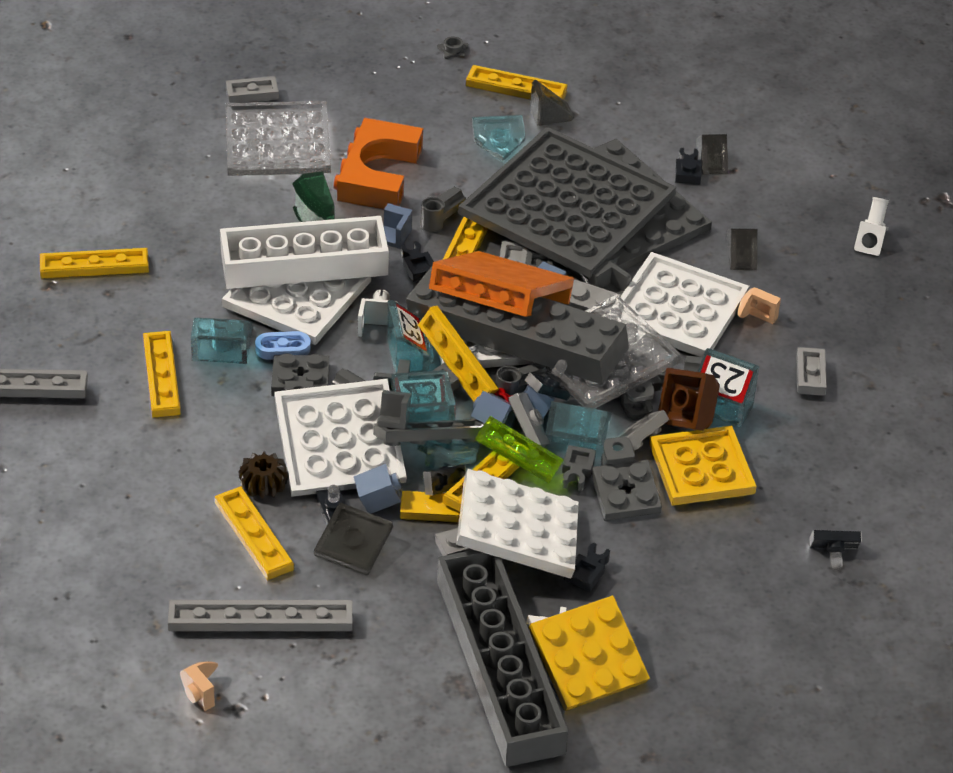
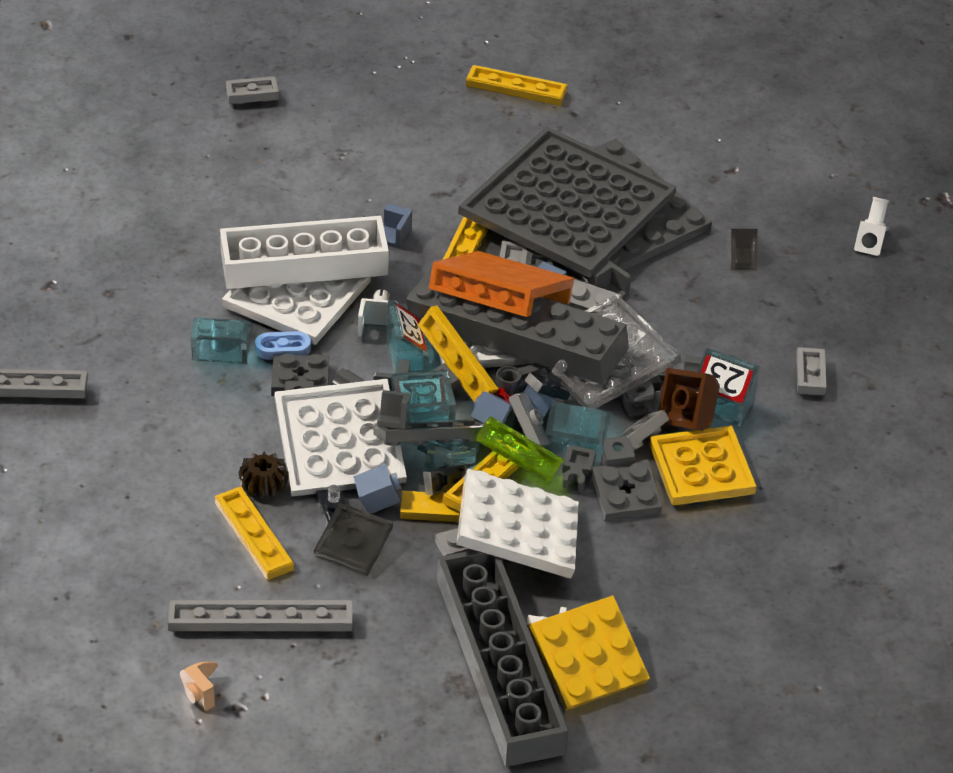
(94, 263): yellow tile -> none
(161, 374): yellow tile -> none
(277, 138): clear plate -> none
(313, 198): clear green slope -> none
(375, 141): orange arch -> none
(415, 262): black plate -> none
(437, 209): dark grey piece -> none
(453, 47): dark grey plate -> none
(499, 134): clear light blue plate -> none
(547, 106): clear smoke slope -> none
(589, 569): black plate -> none
(684, 302): white plate -> none
(688, 168): black plate -> none
(713, 153): clear smoke slope -> none
(759, 304): light nougat plate -> none
(835, 543): black piece -> none

